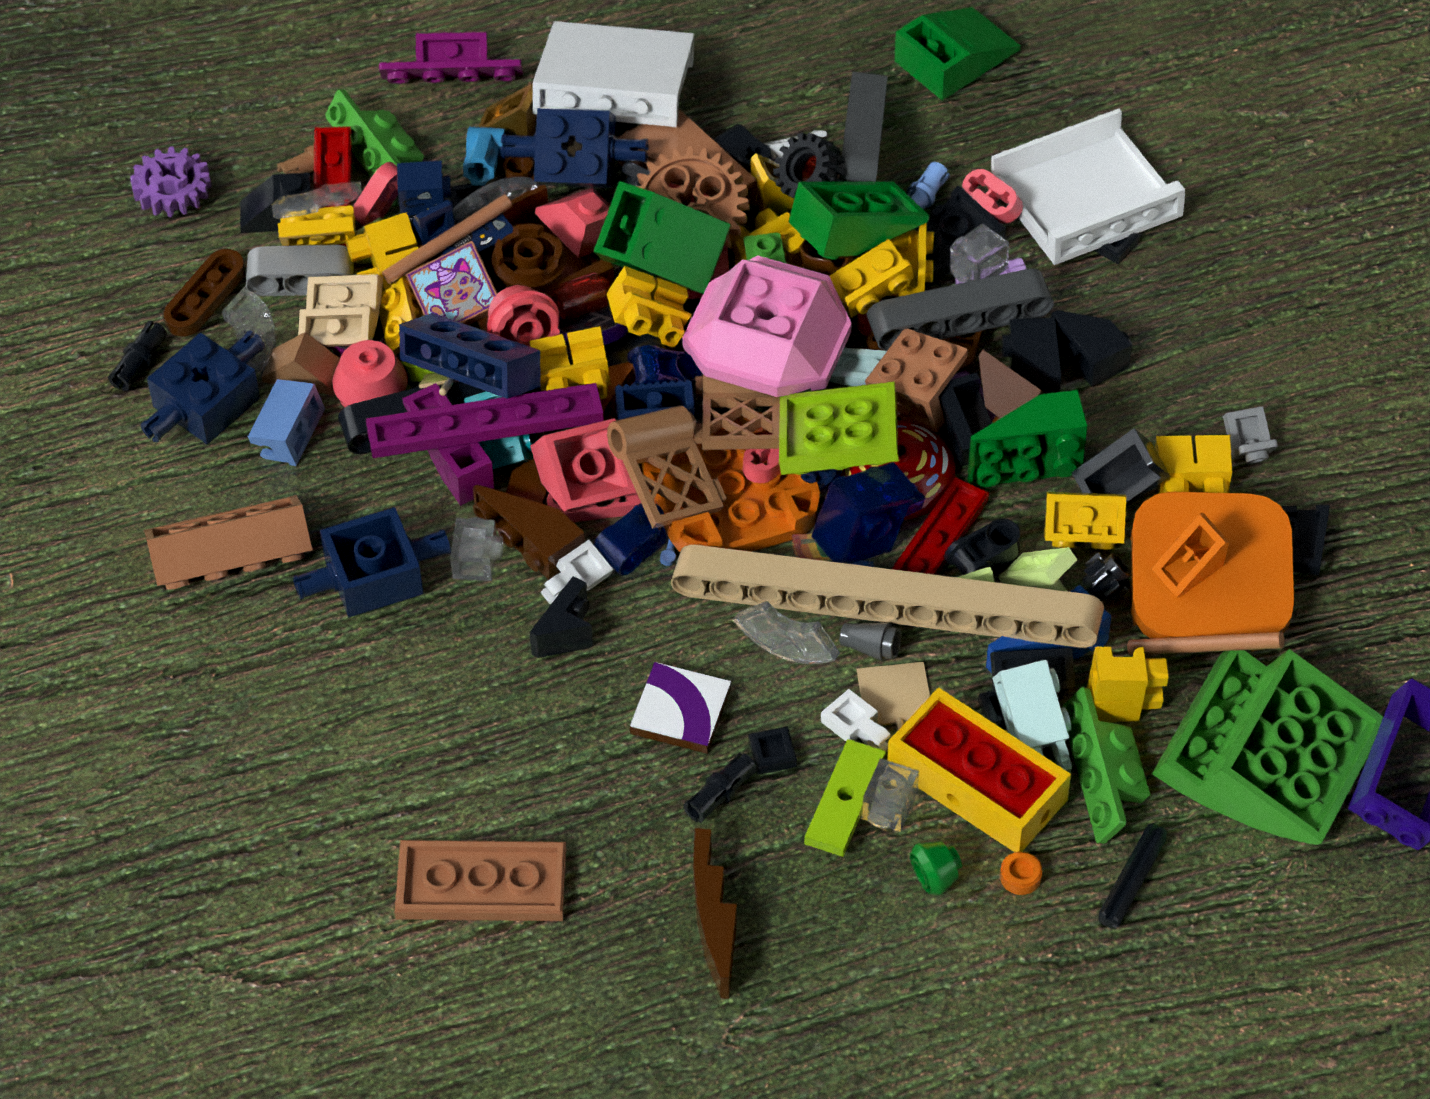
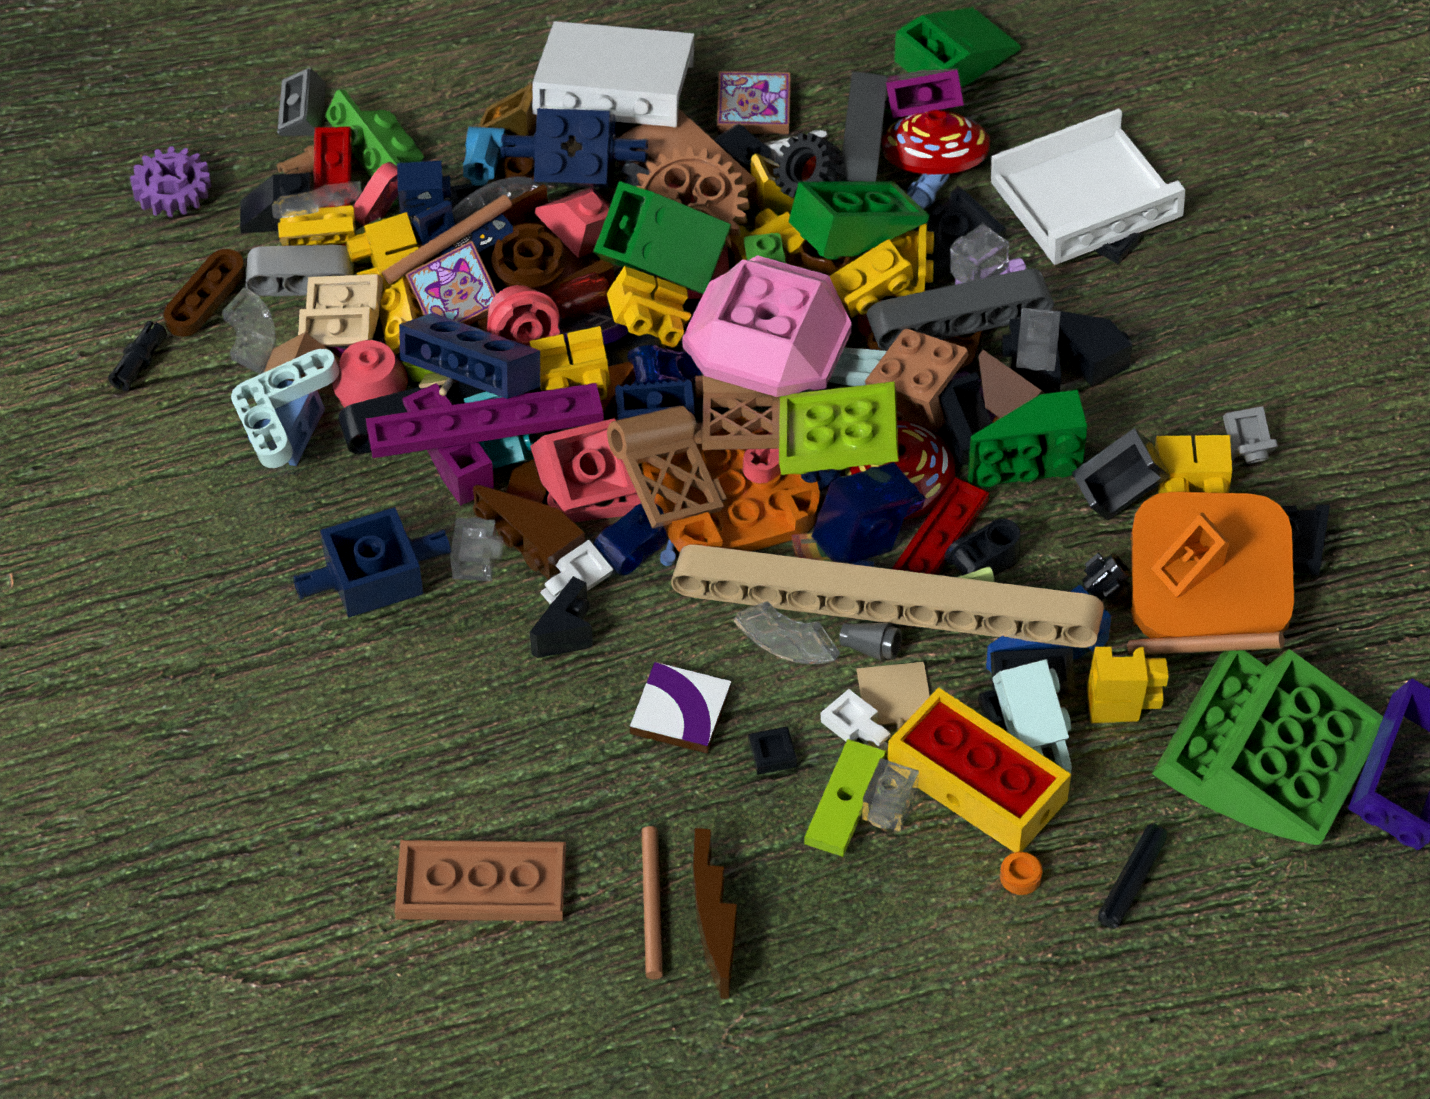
(203, 387): dark blue brick -> none
(228, 541): nougat slope -> none
(269, 397): none -> light aqua beam
(301, 104): none -> dark grey slope
(451, 56): magenta bracket -> none
(652, 905): none -> nougat bar
(720, 787): black pin -> none
(755, 101): none -> tile
(924, 91): none -> magenta slope
(935, 143): none -> red dish
(935, 866): green cone -> none
(996, 191): coral beam -> none
(1038, 339): none -> clear brick
(1040, 569): yellowish green tile -> none
(1085, 519): yellow bracket -> none
(1105, 765): bright green bracket -> none

